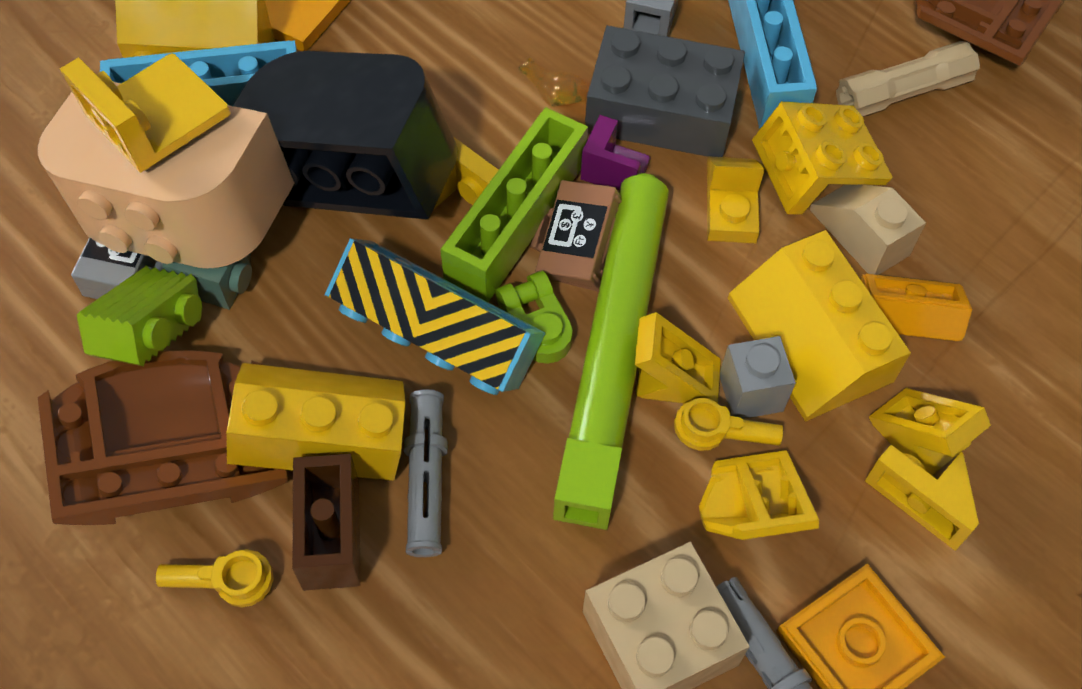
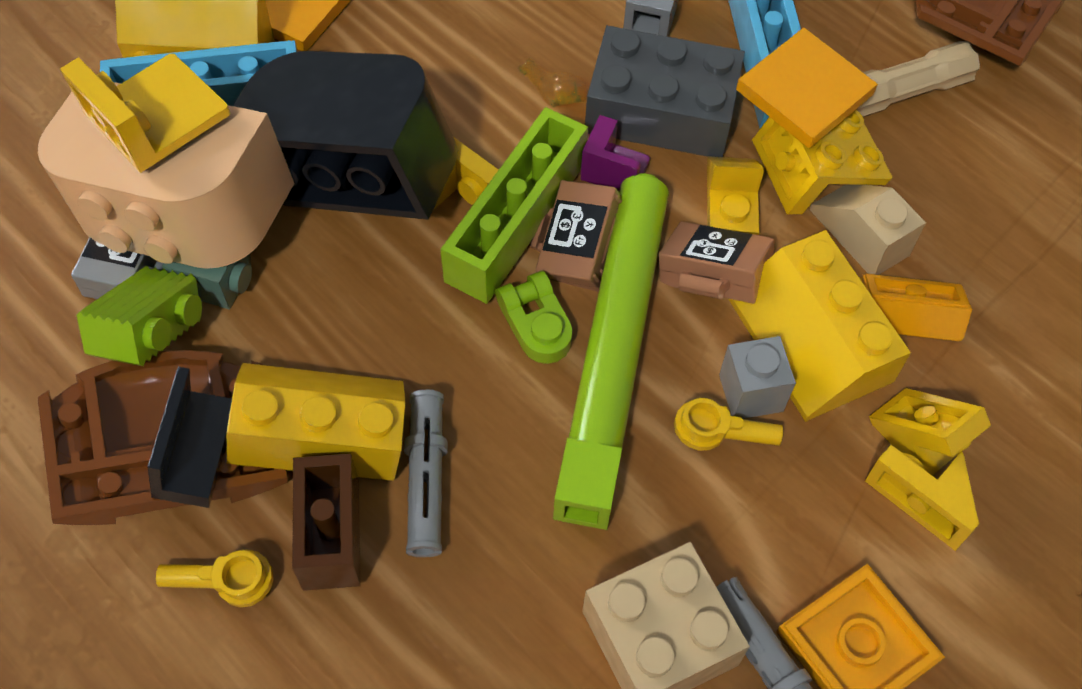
(189, 444): none -> black panel
(434, 315): brick -> none
(673, 363): yellow slope -> none
(714, 261): none -> nougat piece
(756, 498): yellow slope -> none
(806, 87): none -> light orange tile

